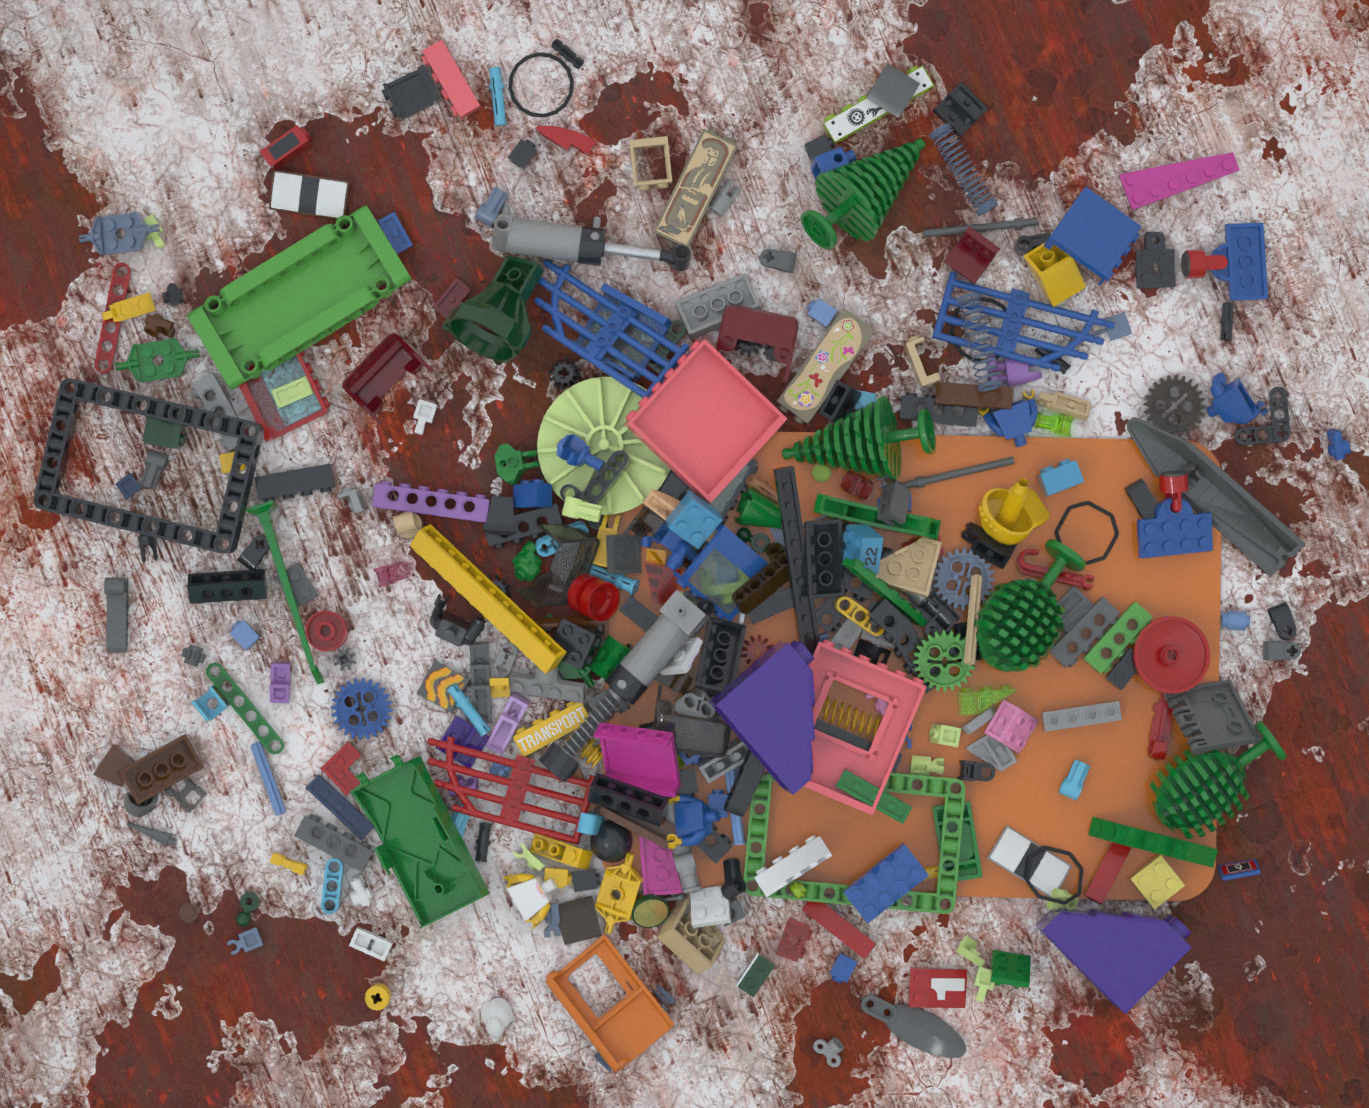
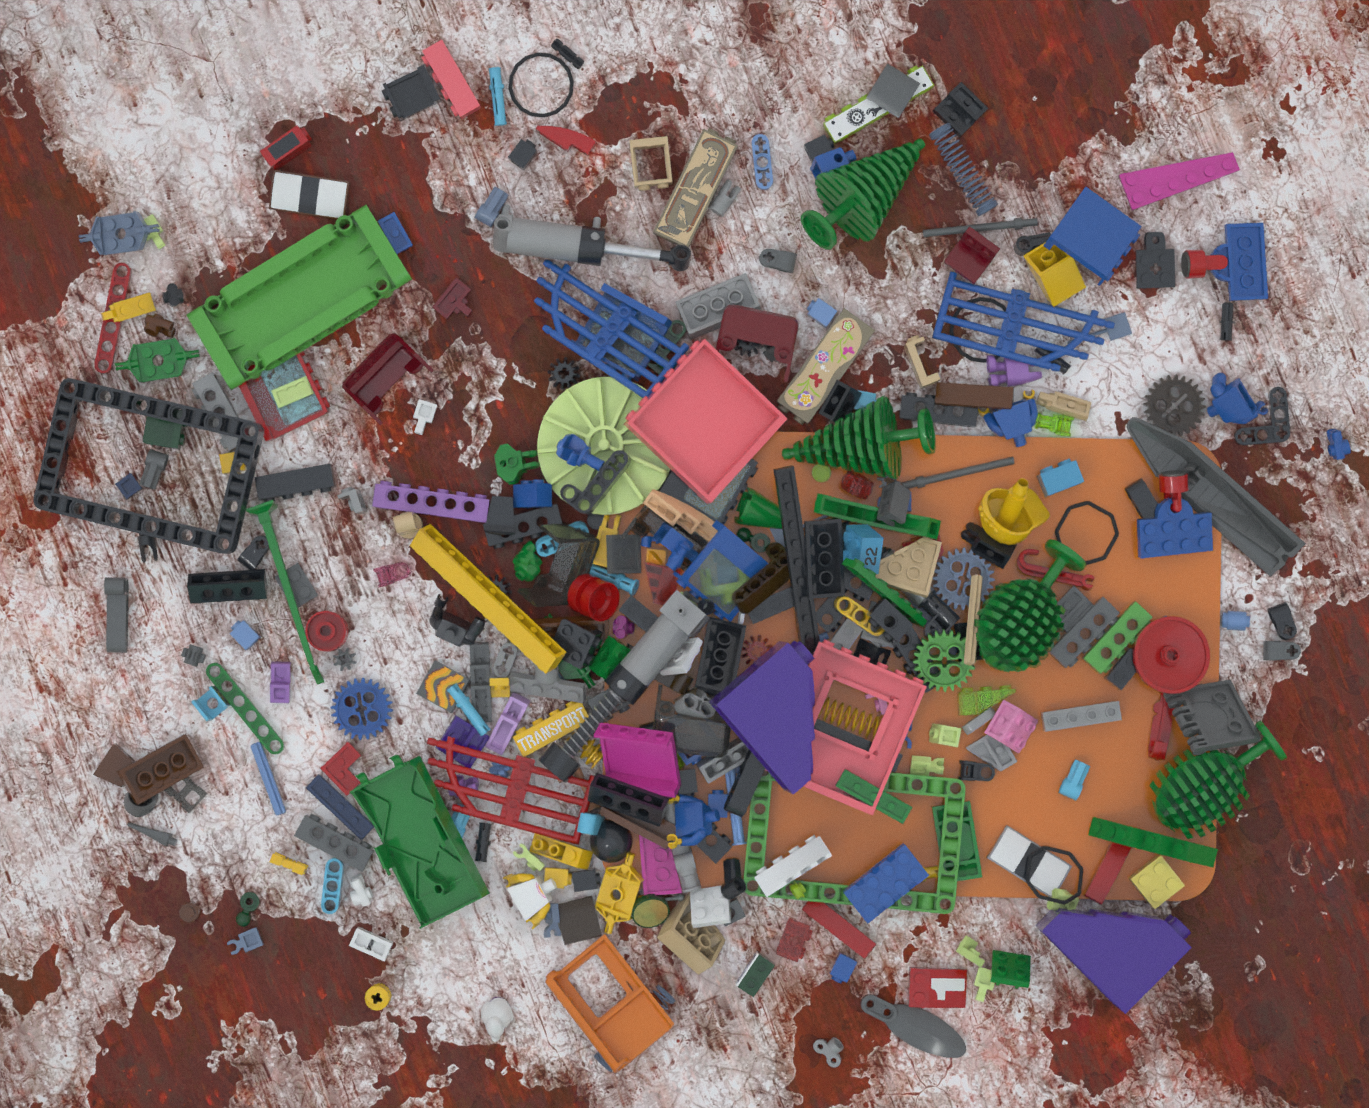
(500, 309): dark green plate -> none
(577, 509): yellowish green piece -> none
(623, 627): none -> magenta plate
(693, 519): dark azure brick -> none
(755, 148): none -> medium blue beam
(755, 483): nougat pin -> none
(960, 300): sand blue piece -> none
(1238, 869): slope -> none

